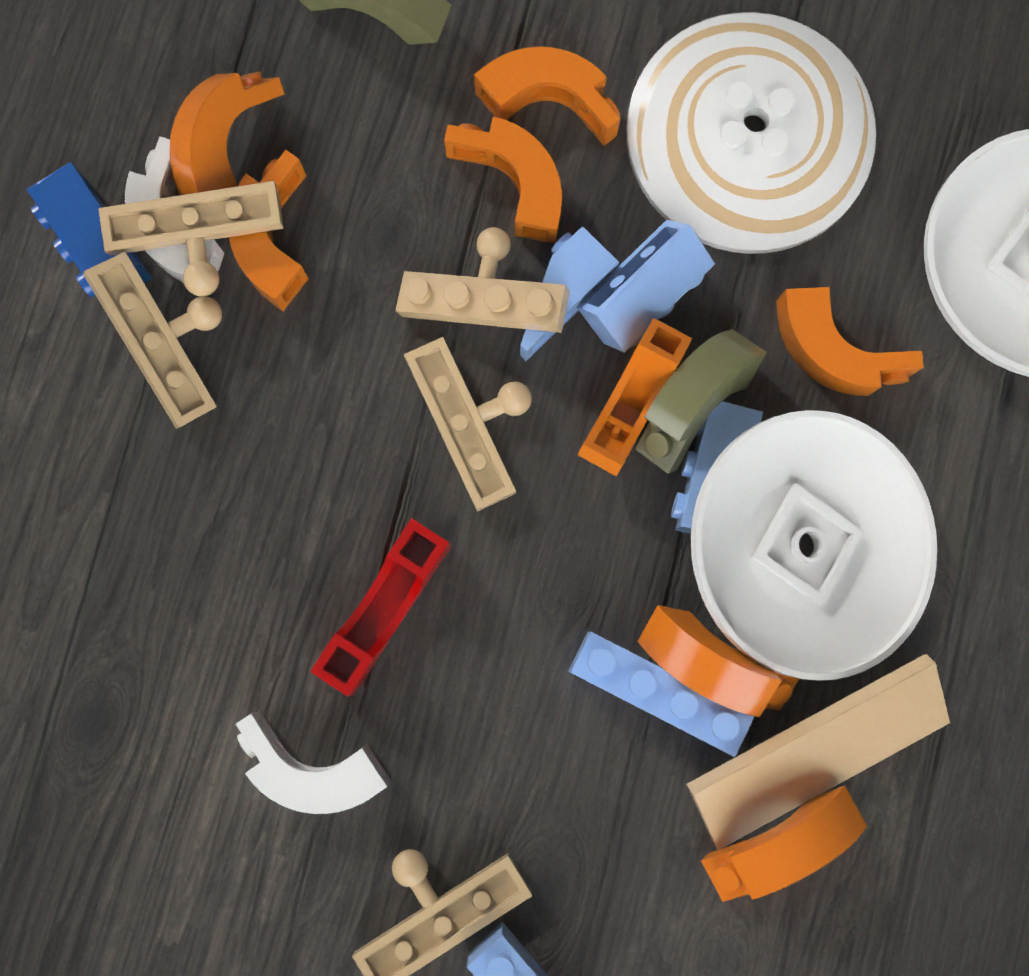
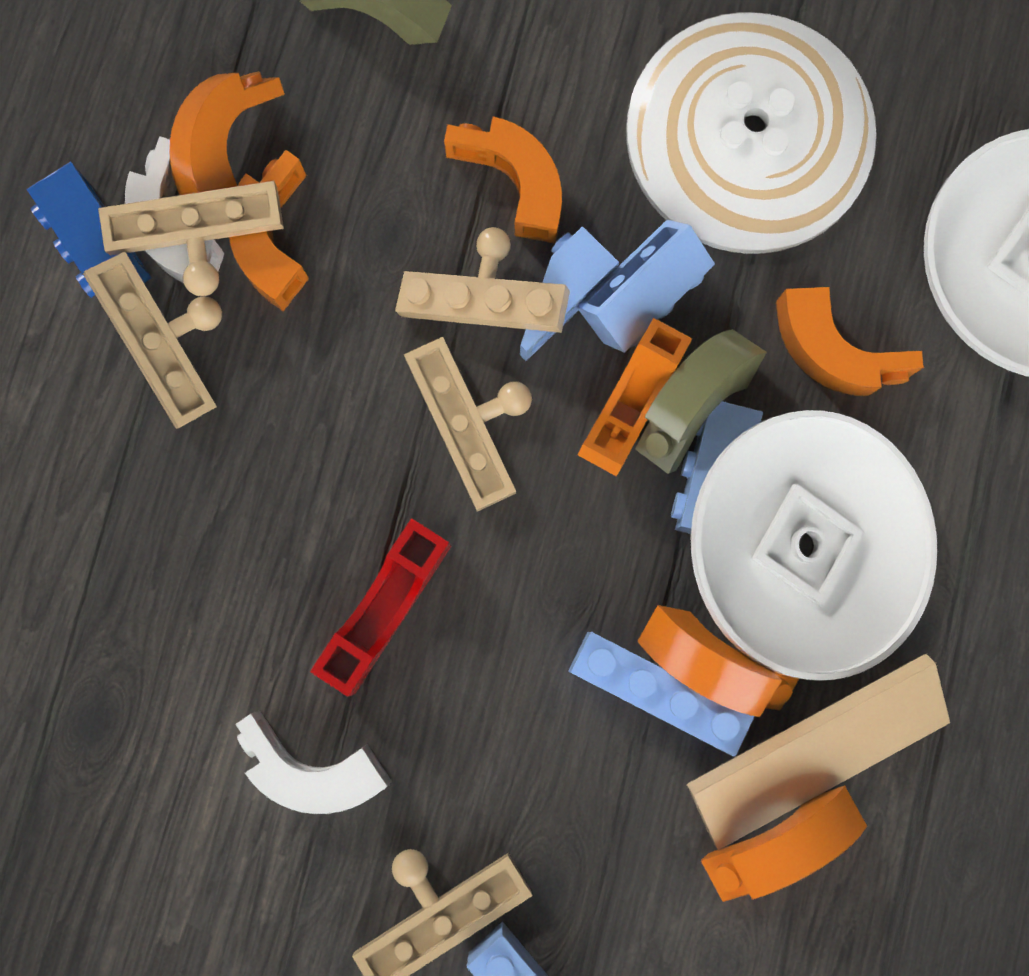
(548, 75): orange arch -> none

